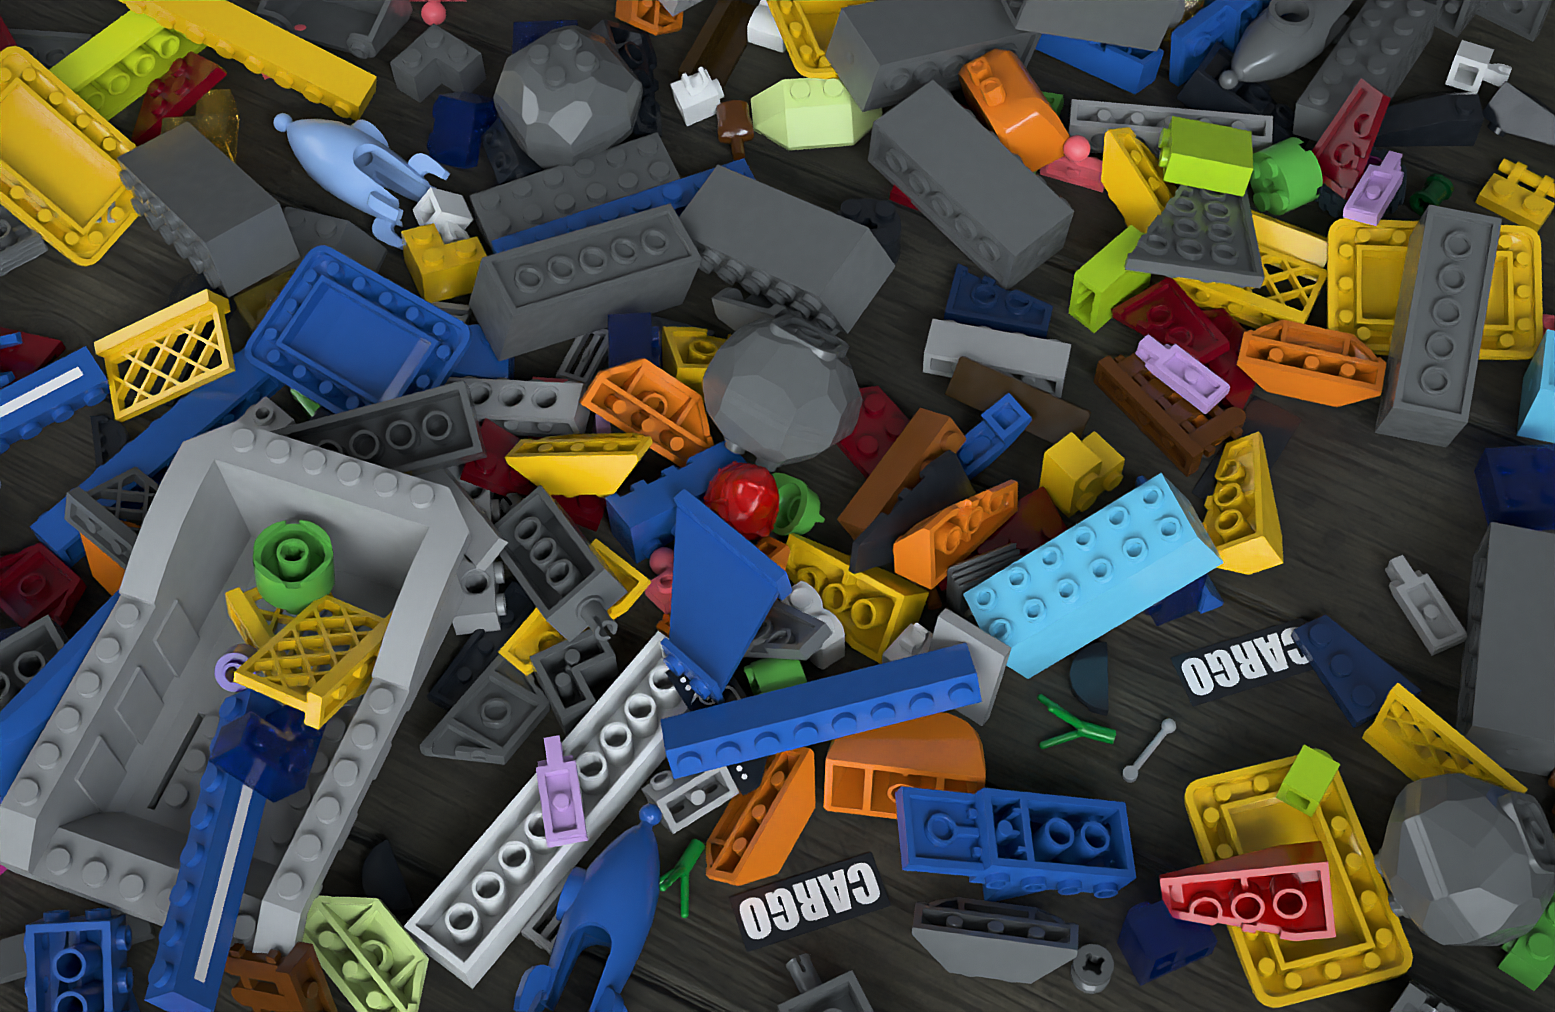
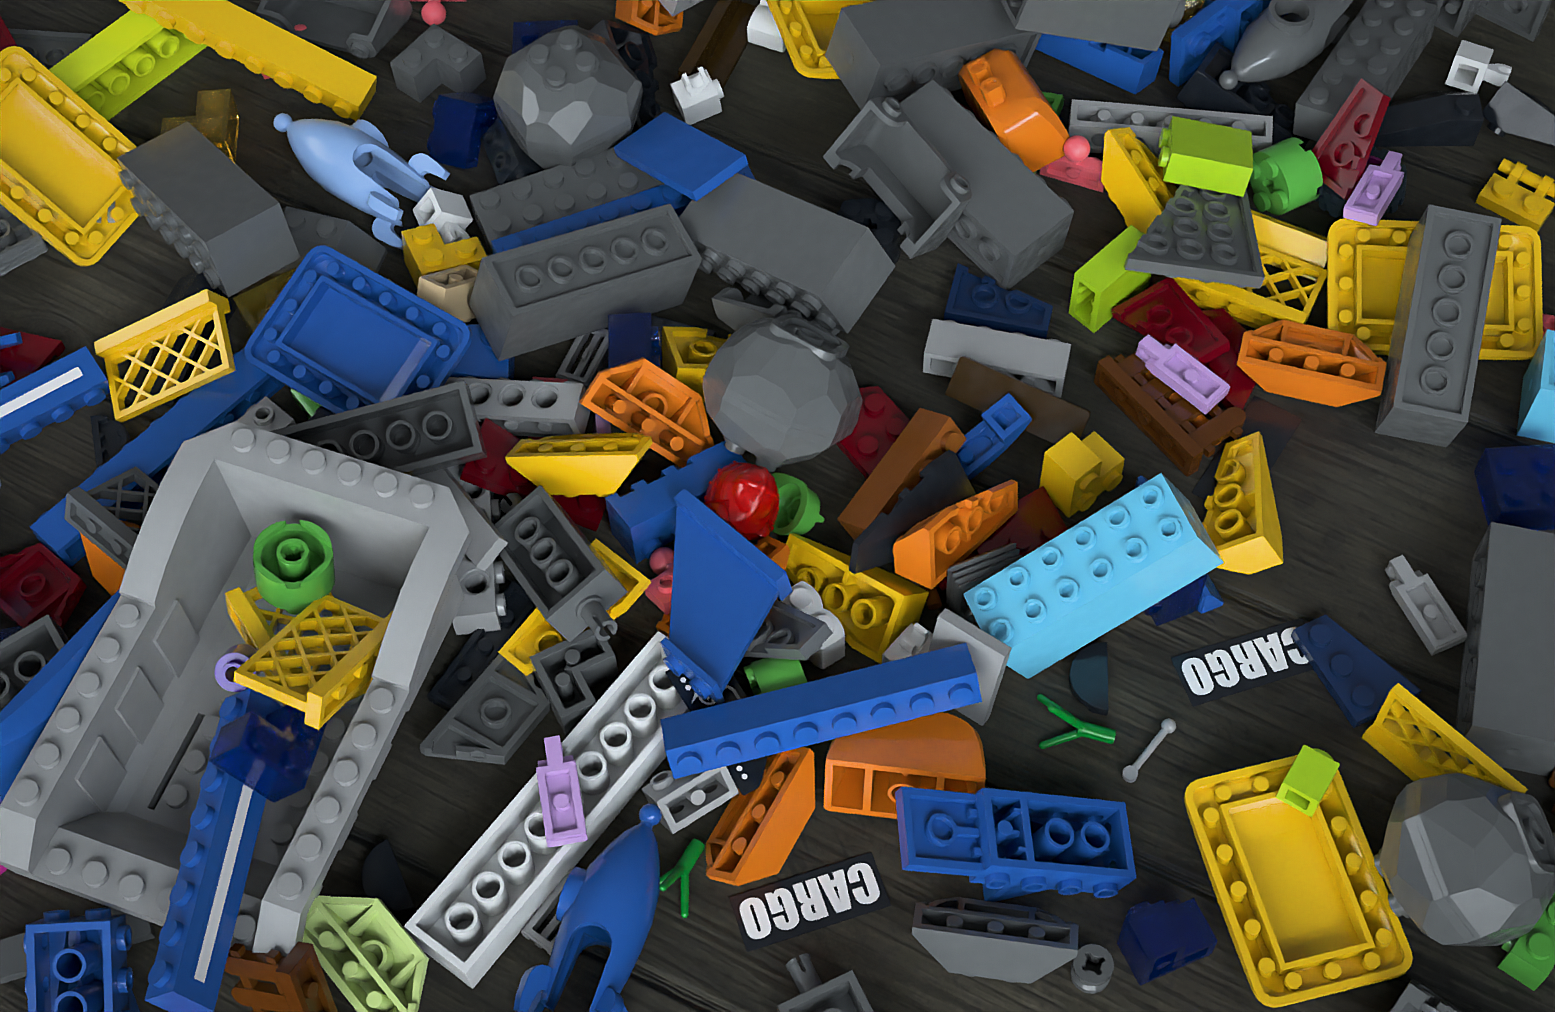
(175, 94): dark red wing -> none
(450, 290): none -> tan brick
(681, 156): none -> blue tile
(734, 126): reddish brown piece -> none
(810, 114): yellowish green wedge -> none
(904, 173): none -> dark grey windscreen
(1265, 890): red wedge -> none
(1435, 190): dark green bush -> none

